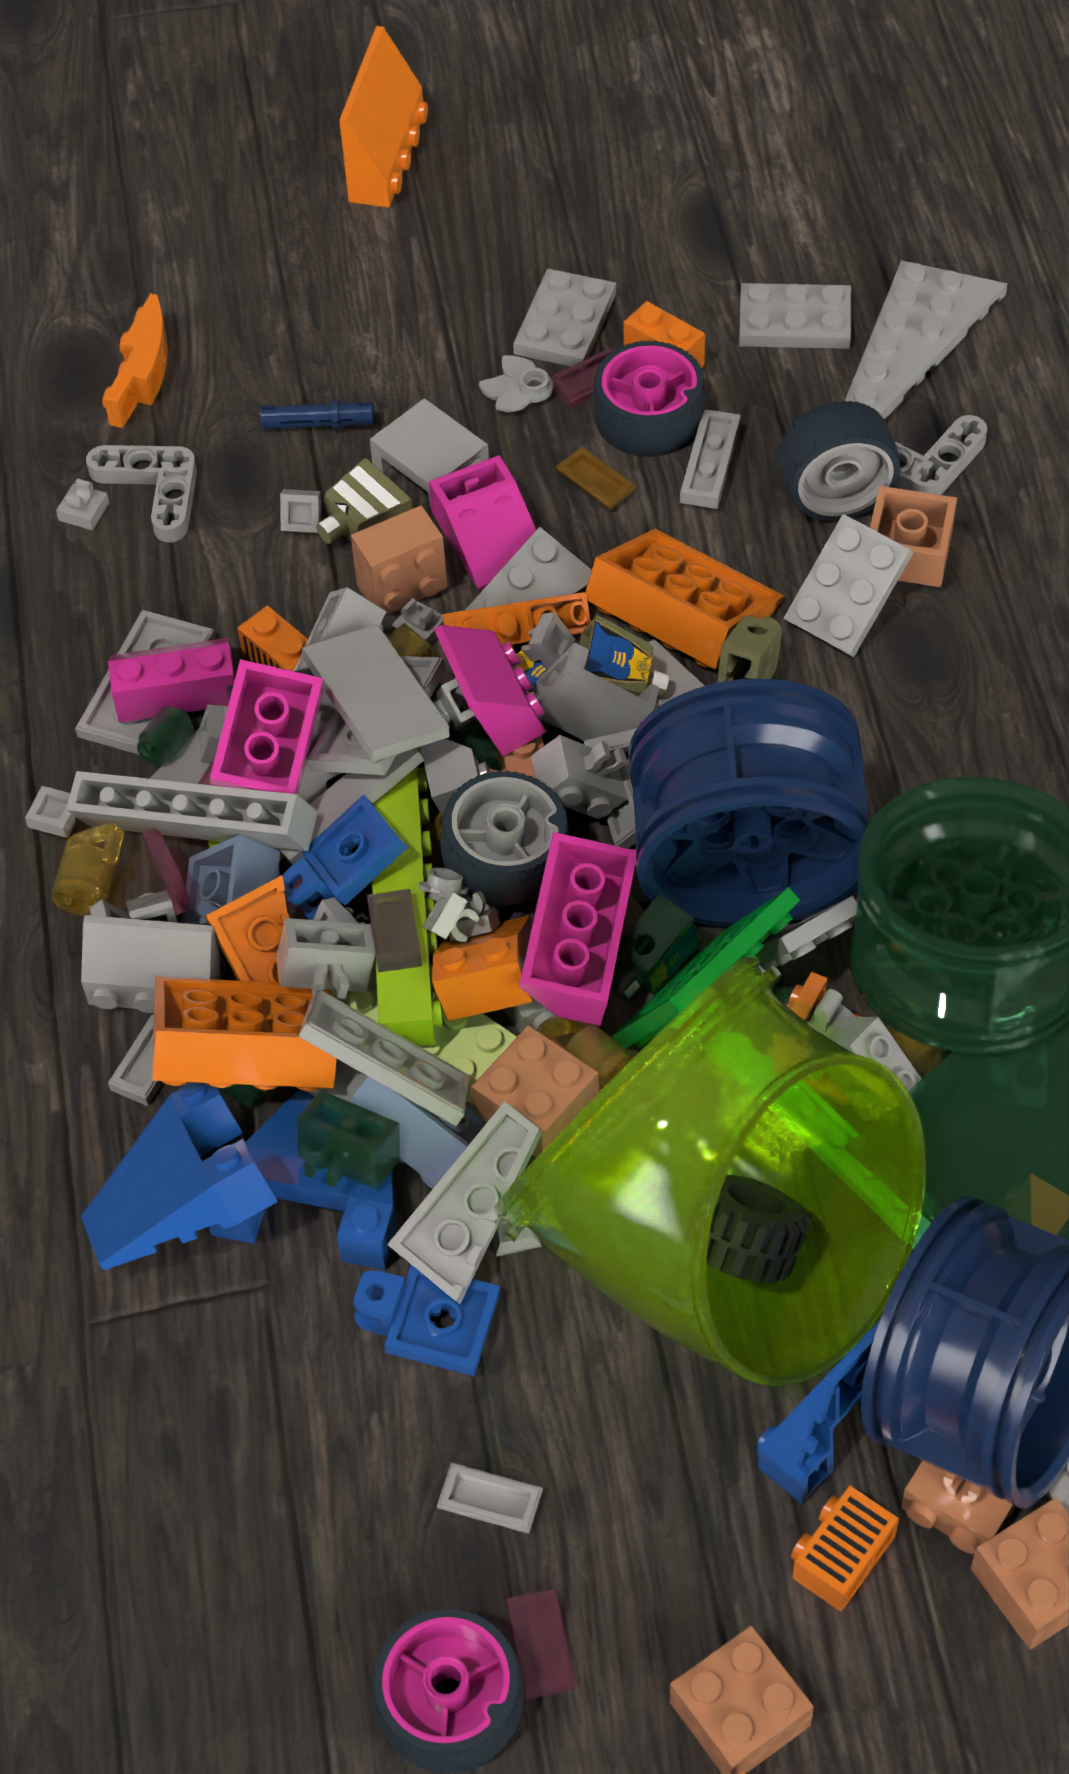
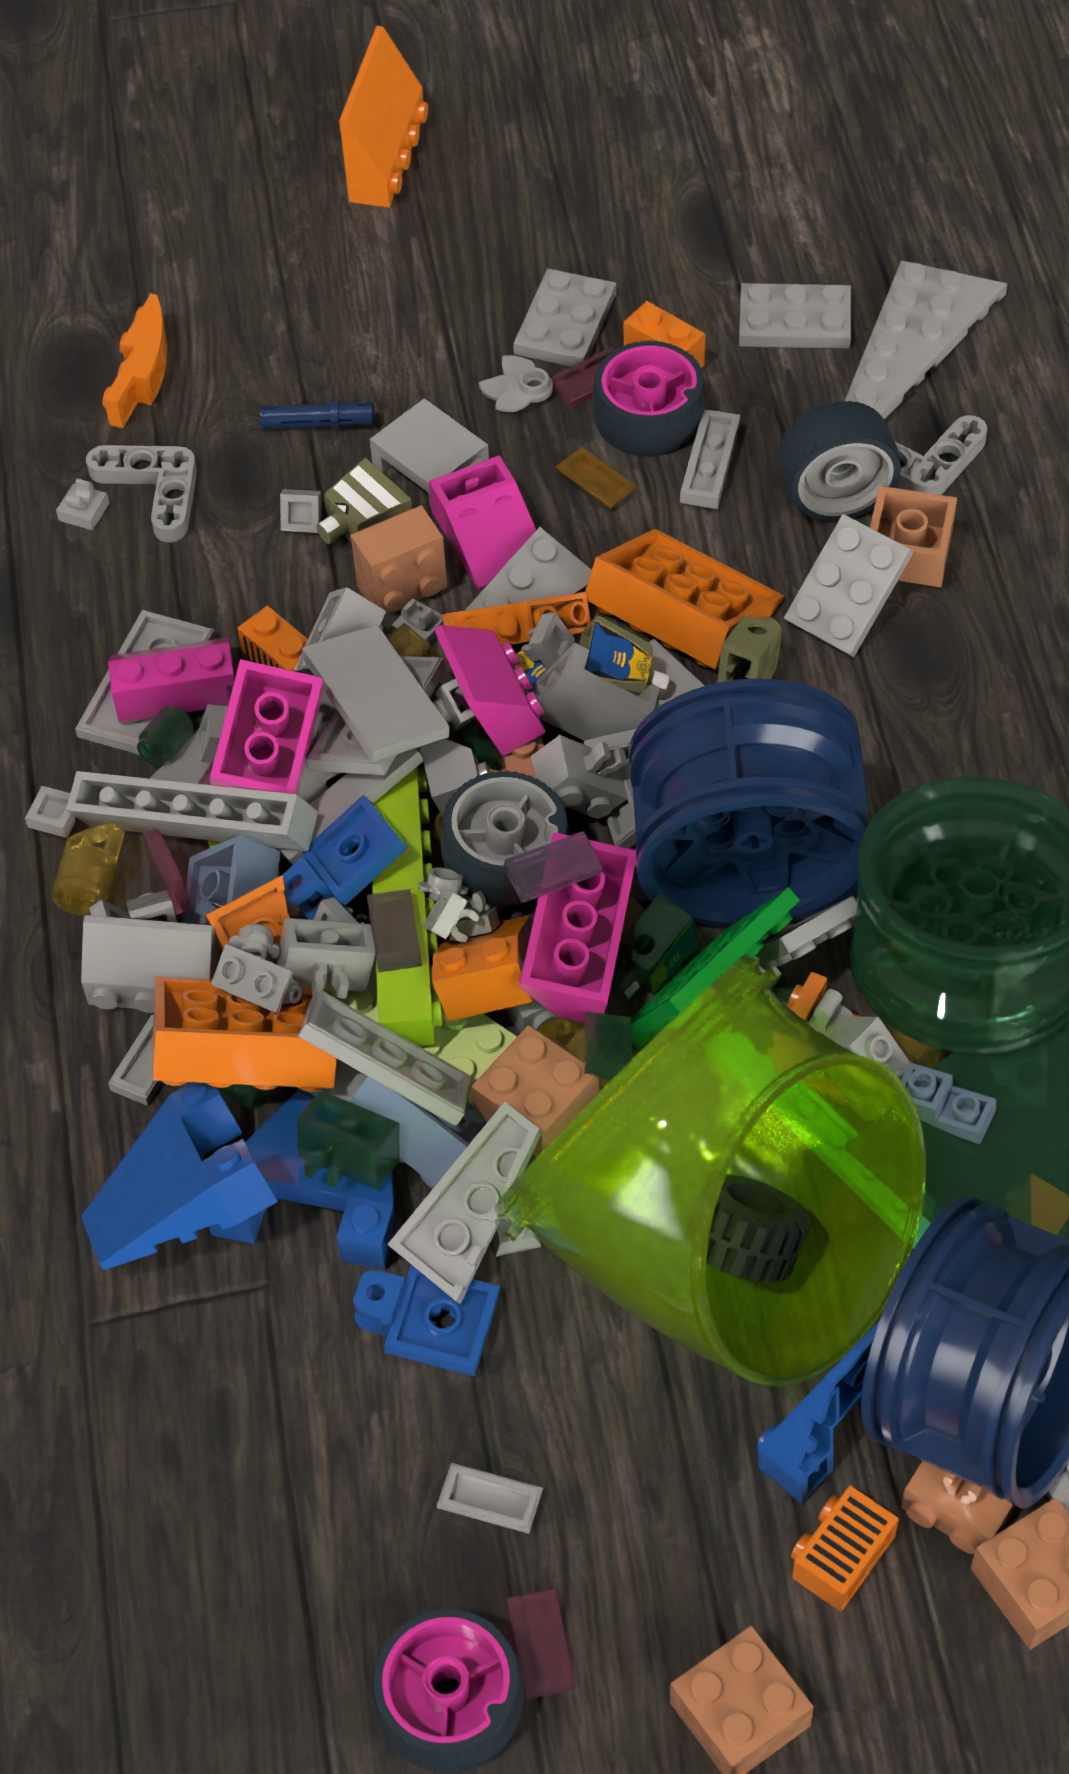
(255, 979): none -> light grey hinge
(257, 941): none -> light grey plate
(552, 866): none -> clear purple tile
(606, 1044): none -> clear green plate
(948, 1106): none -> sand blue slope

